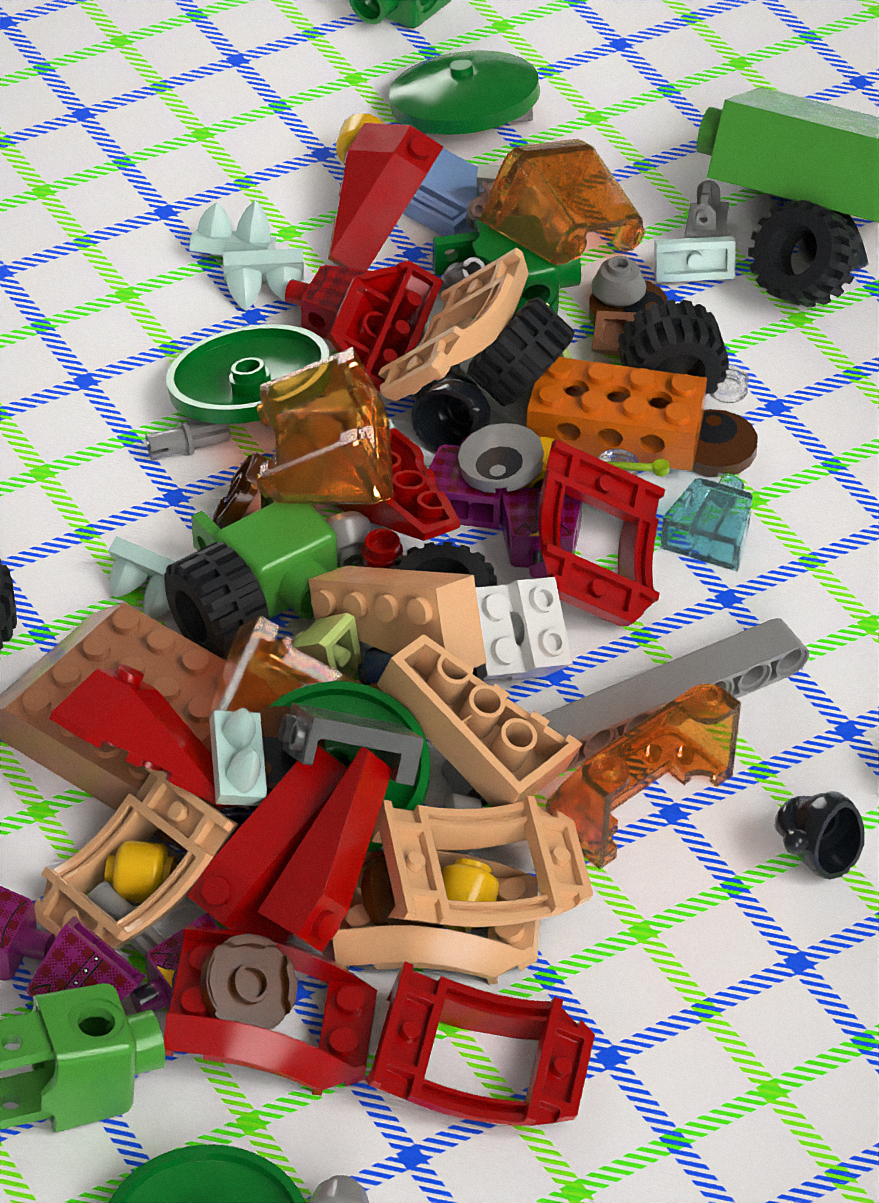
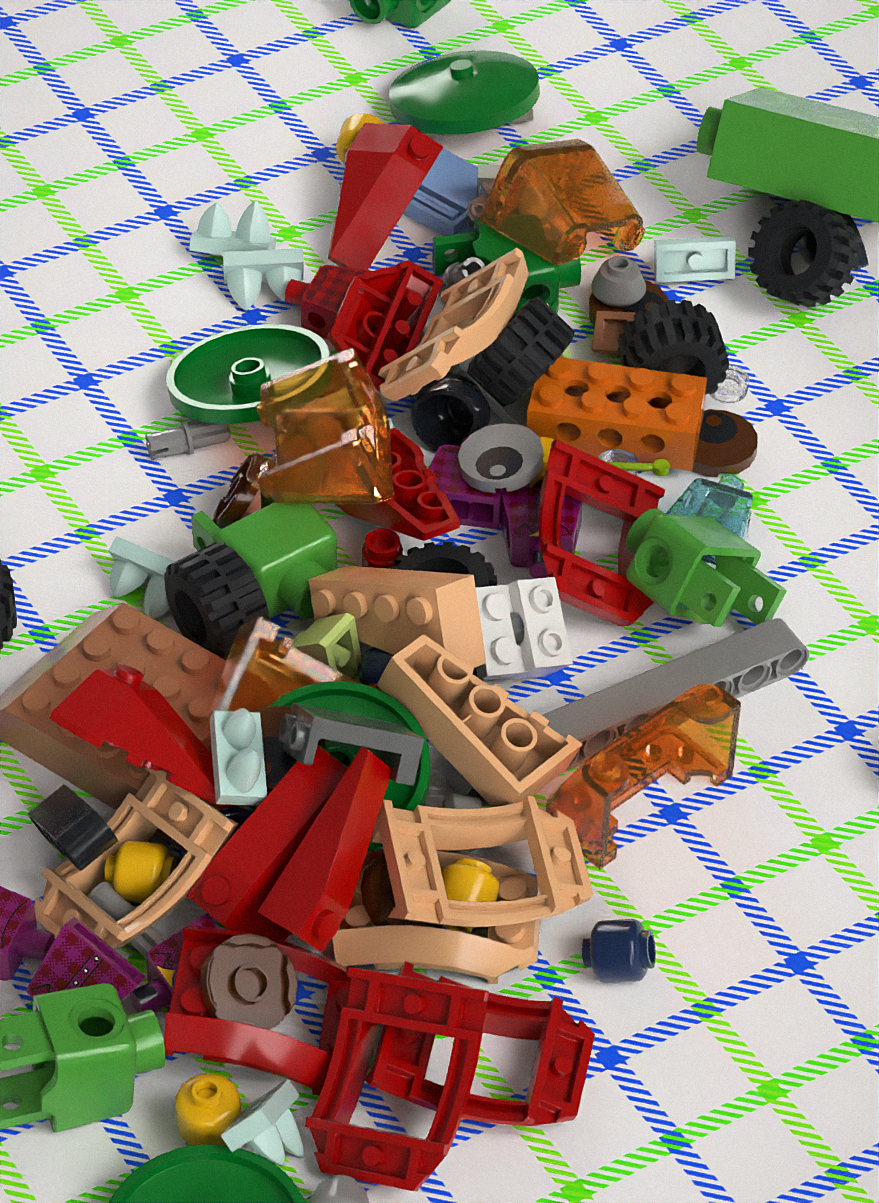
(72, 827): none -> black beam
(206, 1108): none -> yellow head
(268, 1126): none -> light aqua tile
(351, 531): light grey cone -> none
(408, 1004): none -> red wedge
(619, 951): none -> dark blue head
(675, 577): none -> bright green piece
(708, 214): light grey hinge -> none
(822, 832): black piece -> none

